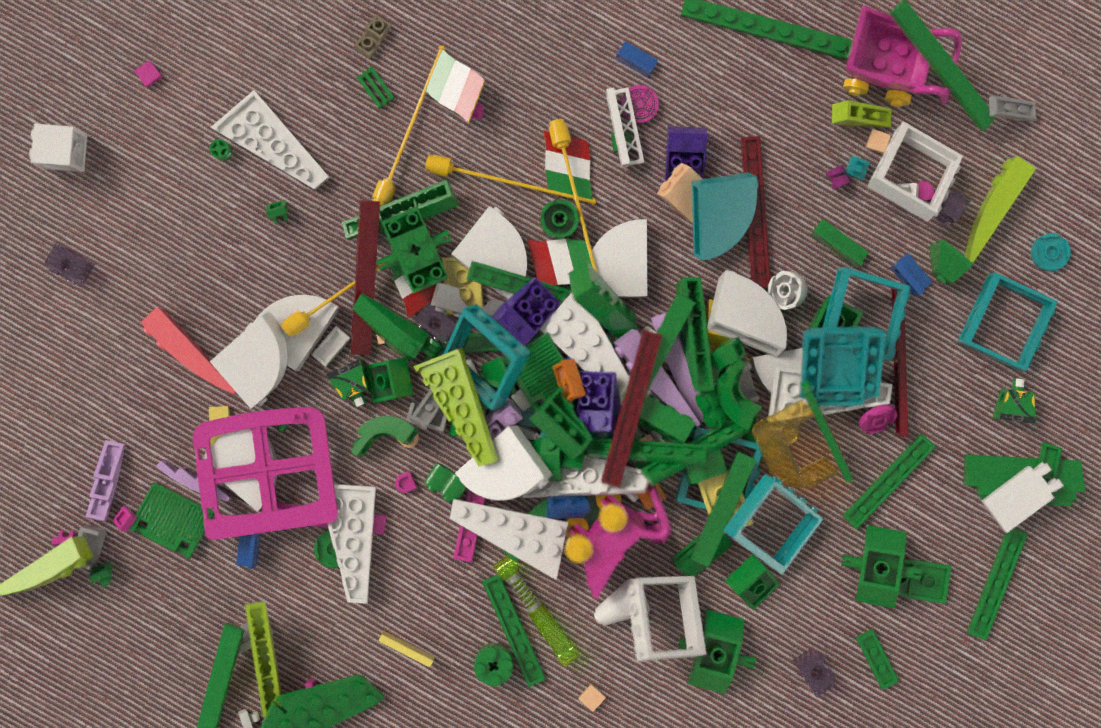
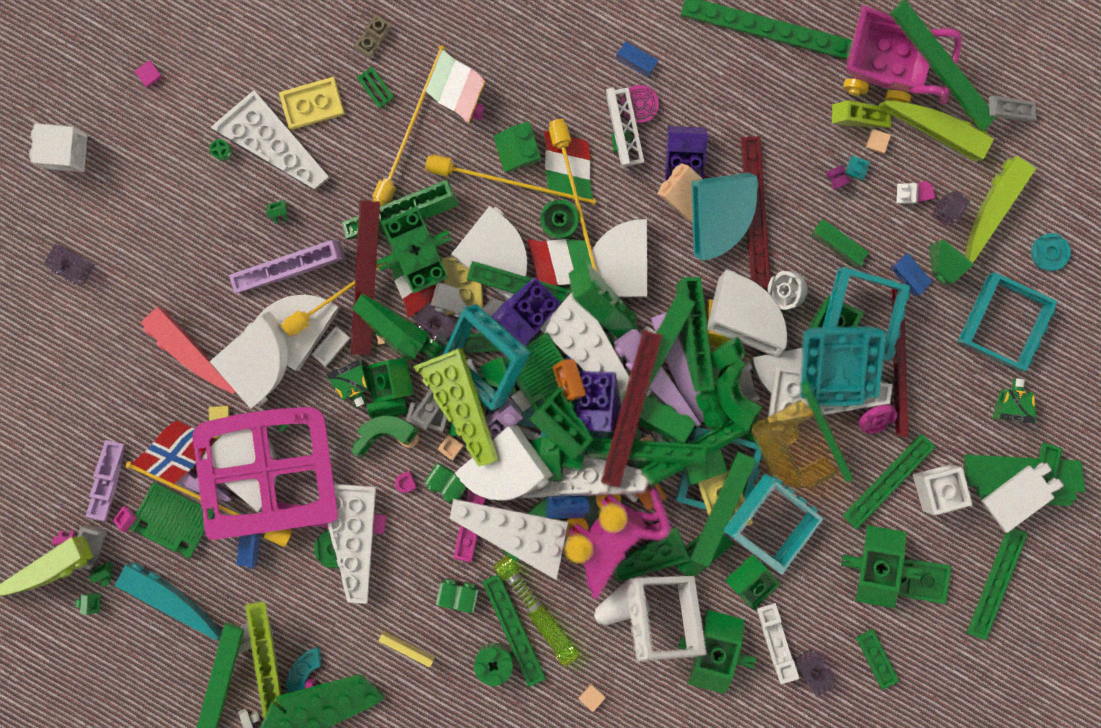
(89, 603): none -> green tile
(166, 598): none -> teal slope
(173, 457): none -> flag
(288, 266): none -> lavender slope
(302, 668): none -> teal tile
(311, 103): none -> light yellow tile
(387, 408): none -> green tile
(450, 447): none -> light nougat tile
(457, 596): none -> green brick
(517, 147): none -> green slope
(653, 557): none -> green wing
(777, 643): none -> white slope
(932, 149): white window -> none
(942, 127): none -> lime slope
(942, 489): none -> white brick

